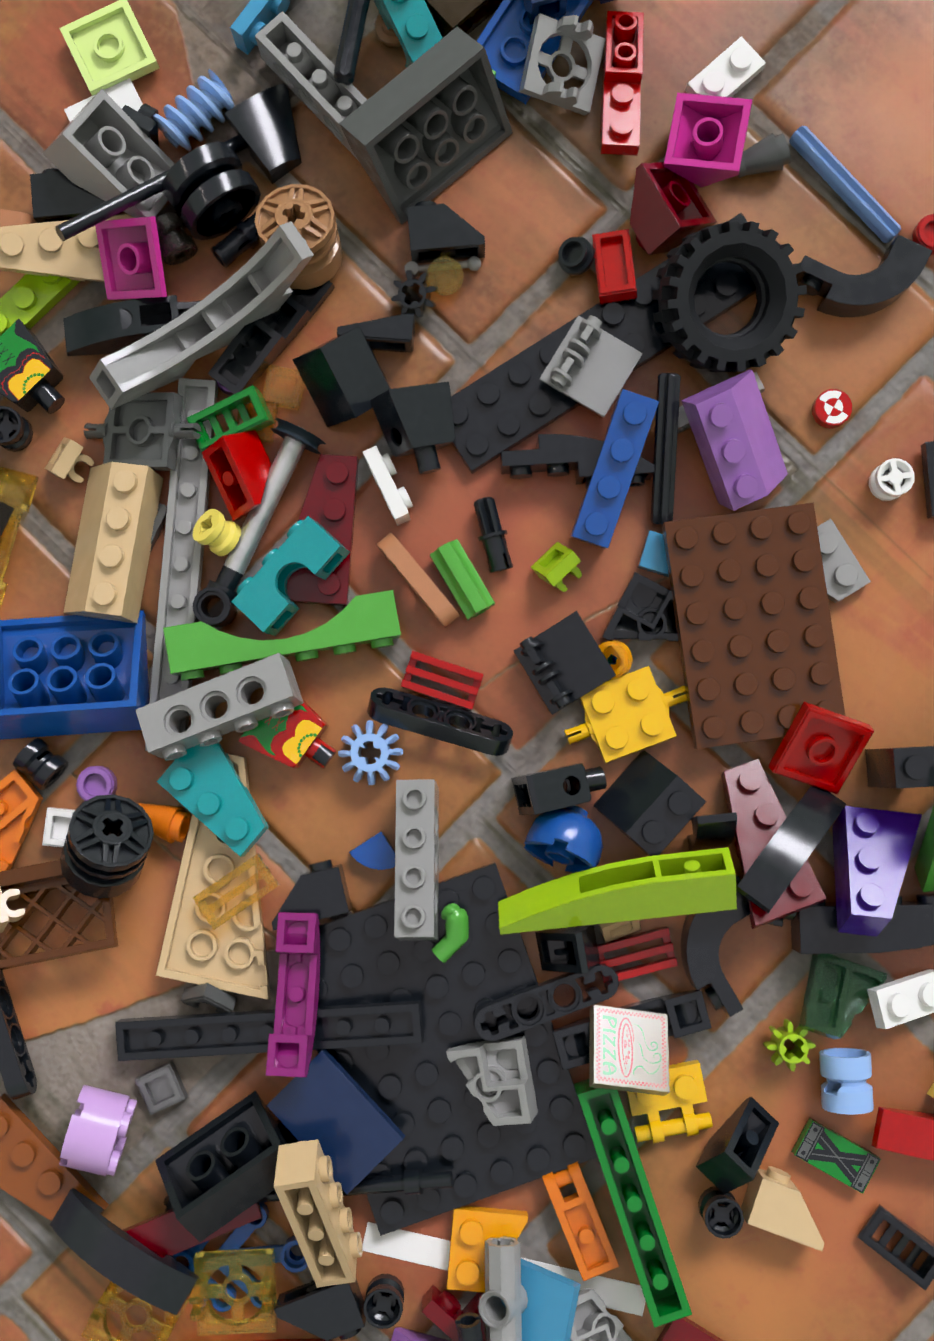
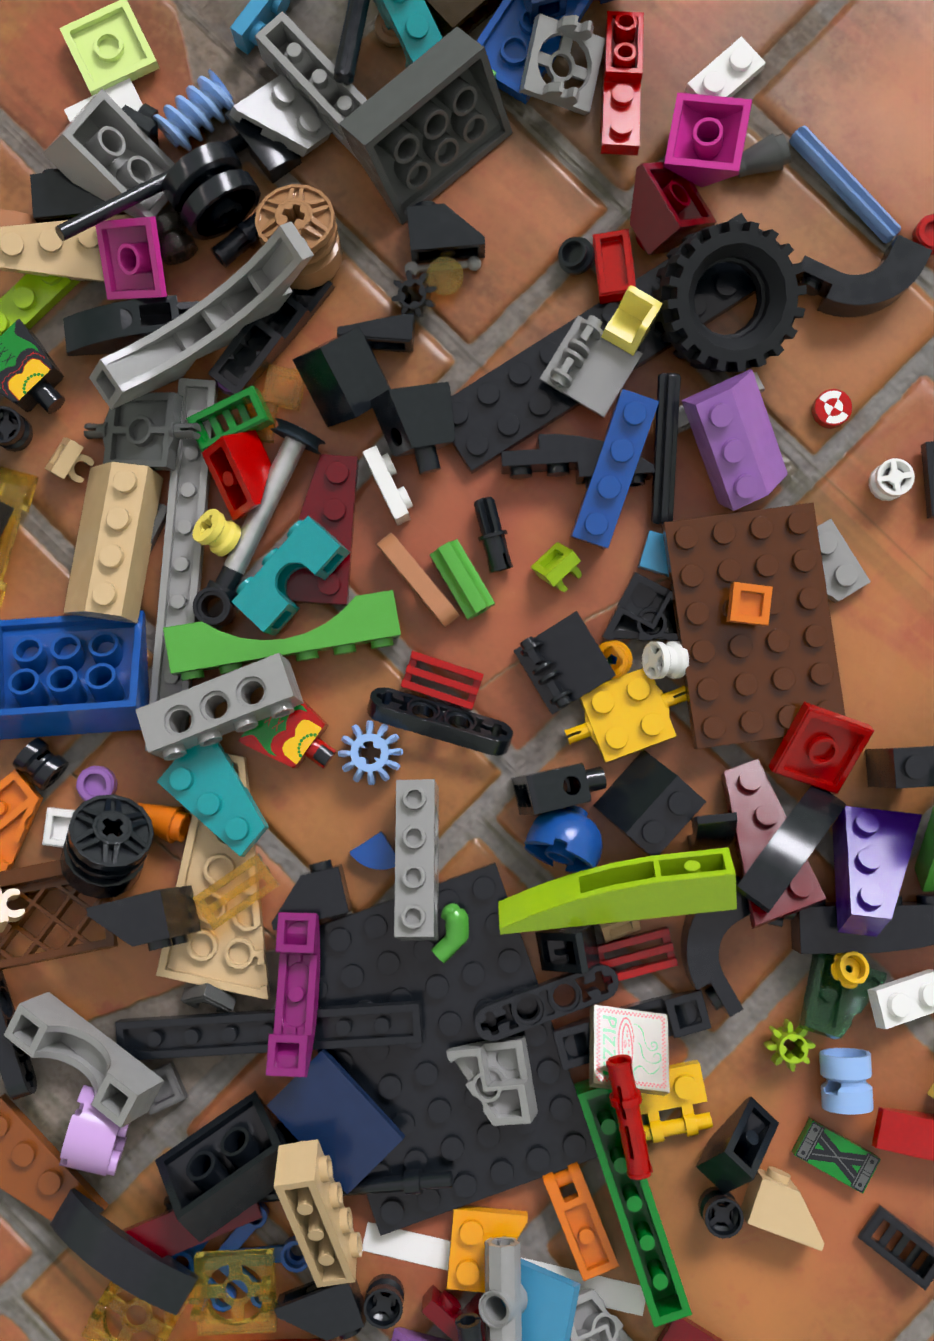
(53, 1030): none -> light grey arch
(151, 918): none -> black slope
(283, 116): none -> light grey wing
(626, 1101): none -> red pin
(632, 320): none -> light yellow panel
(665, 660): none -> white wheel
(749, 604): none -> orange plate
(859, 968): none -> yellow plate

